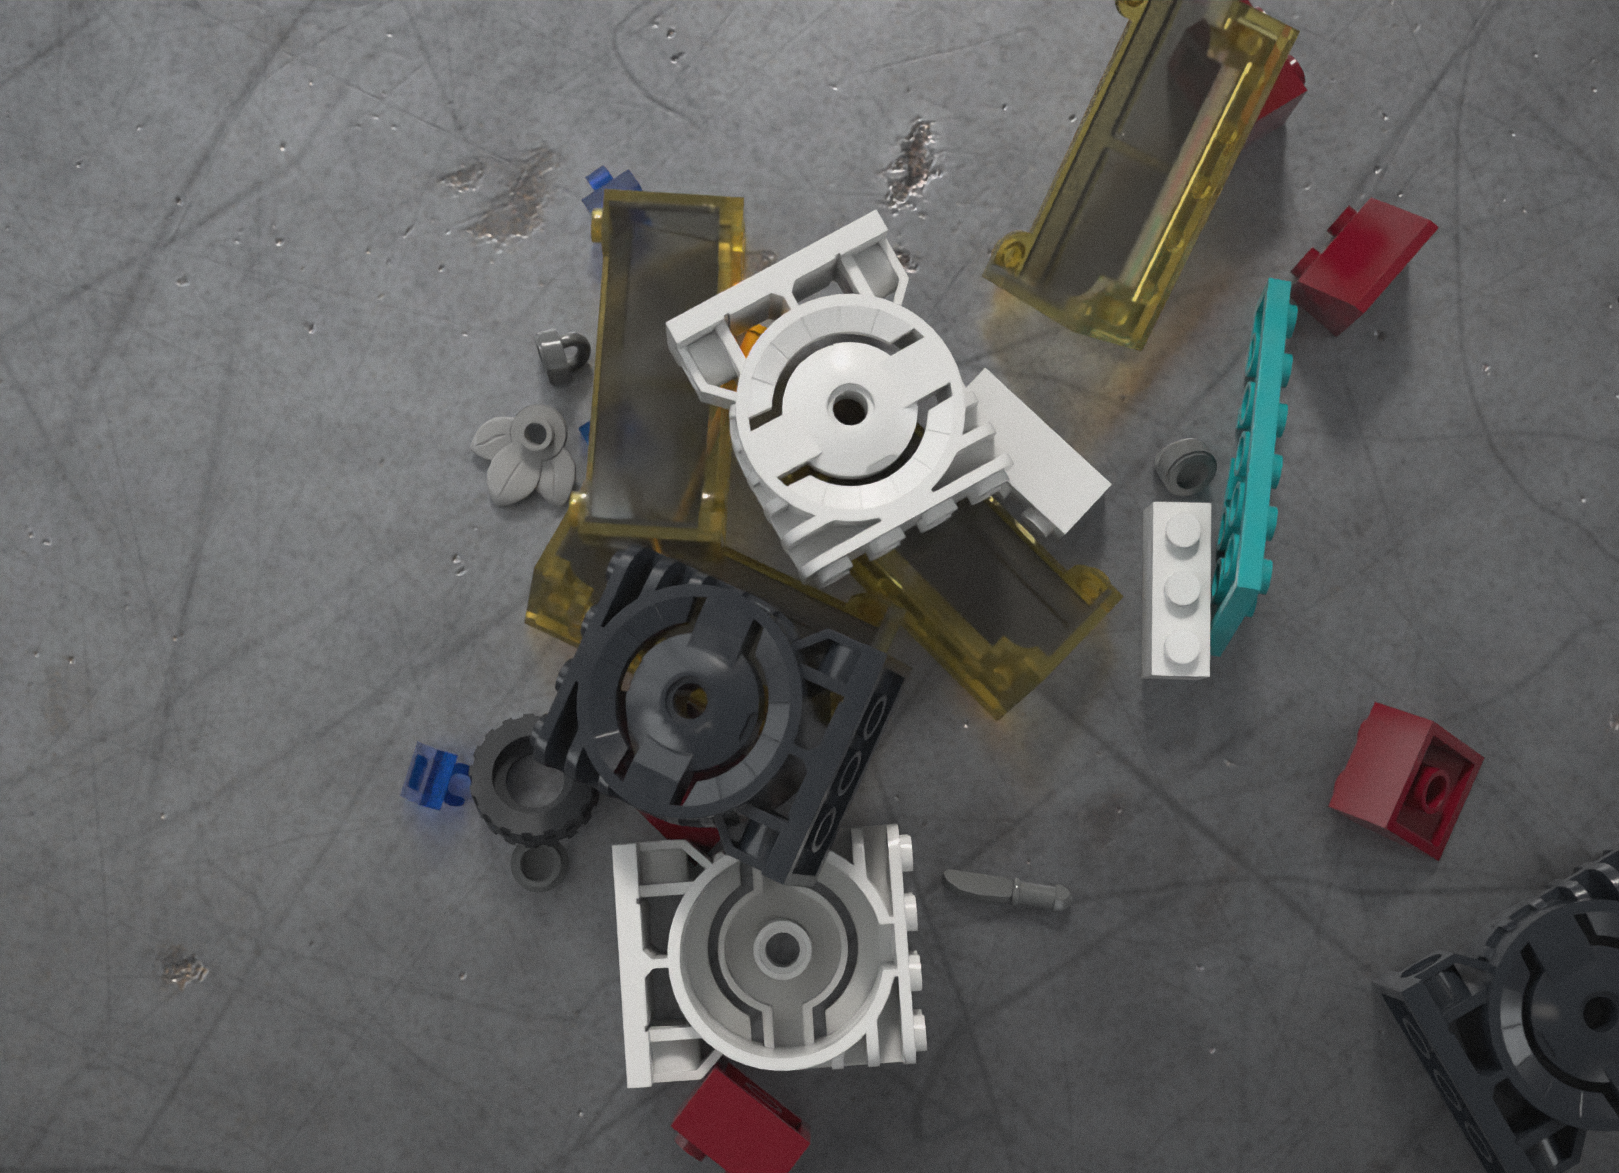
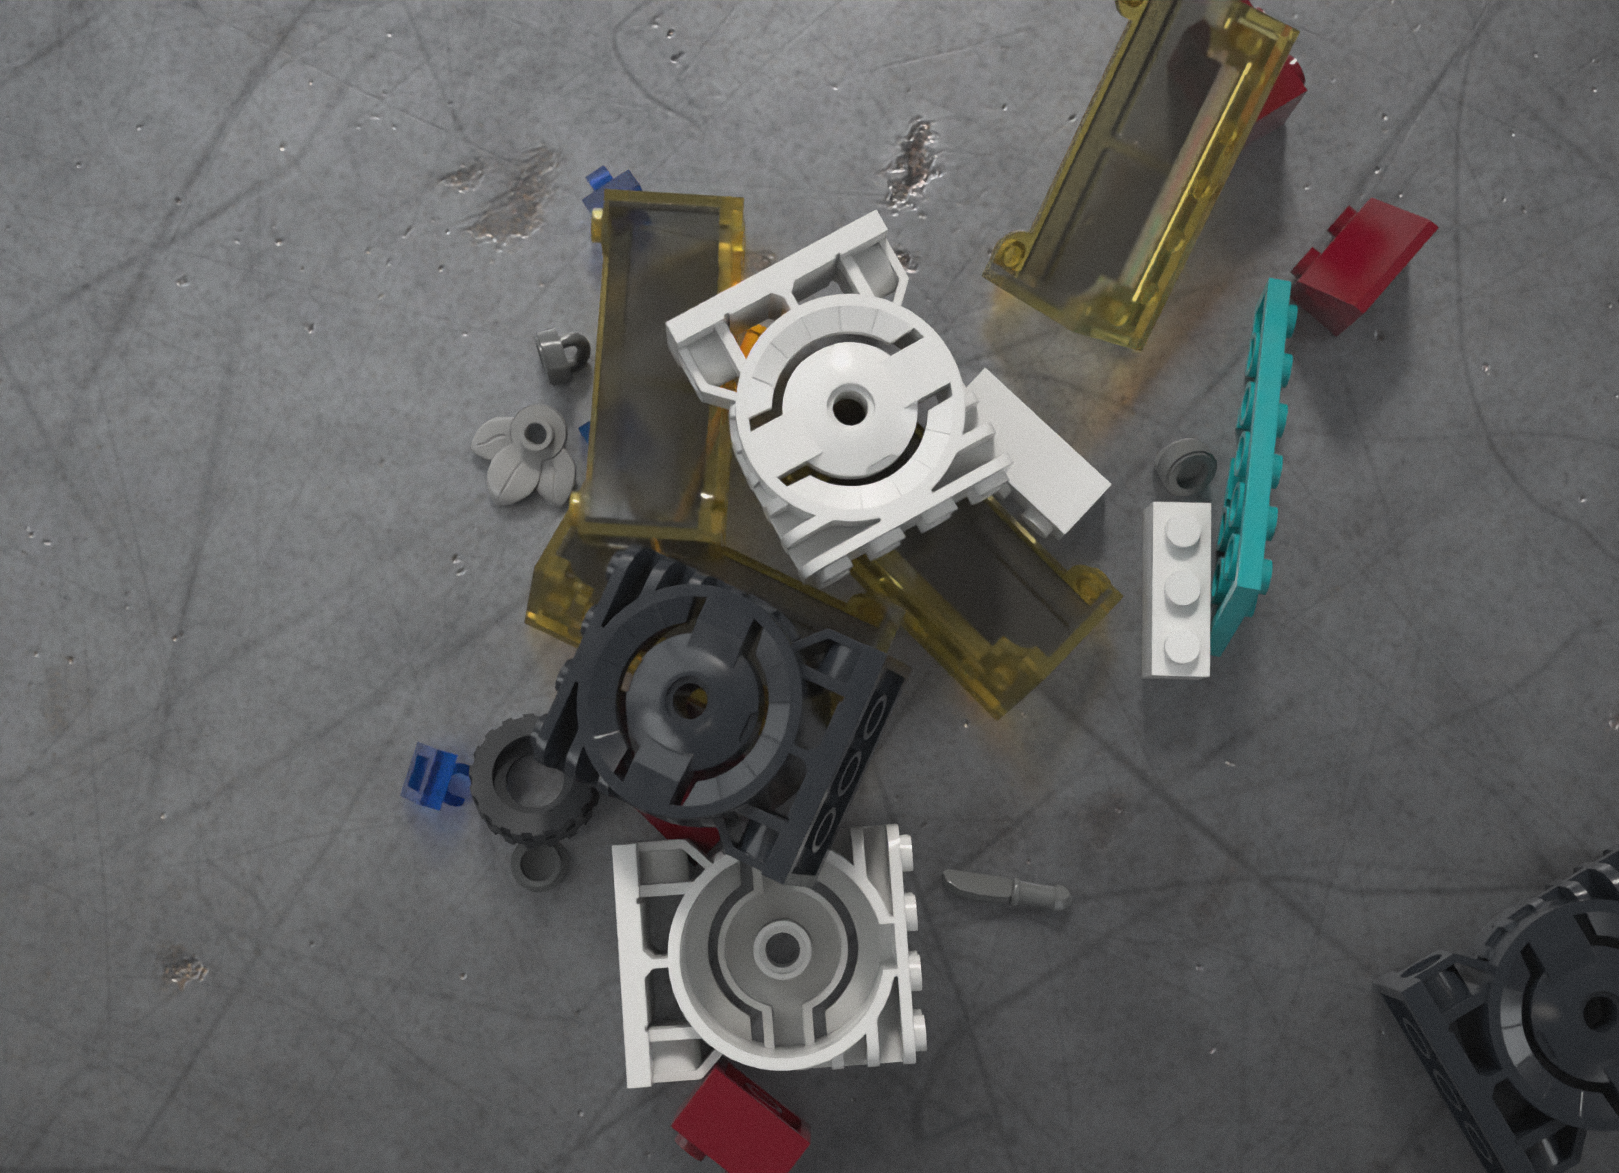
(1406, 780): dark red slope -> none

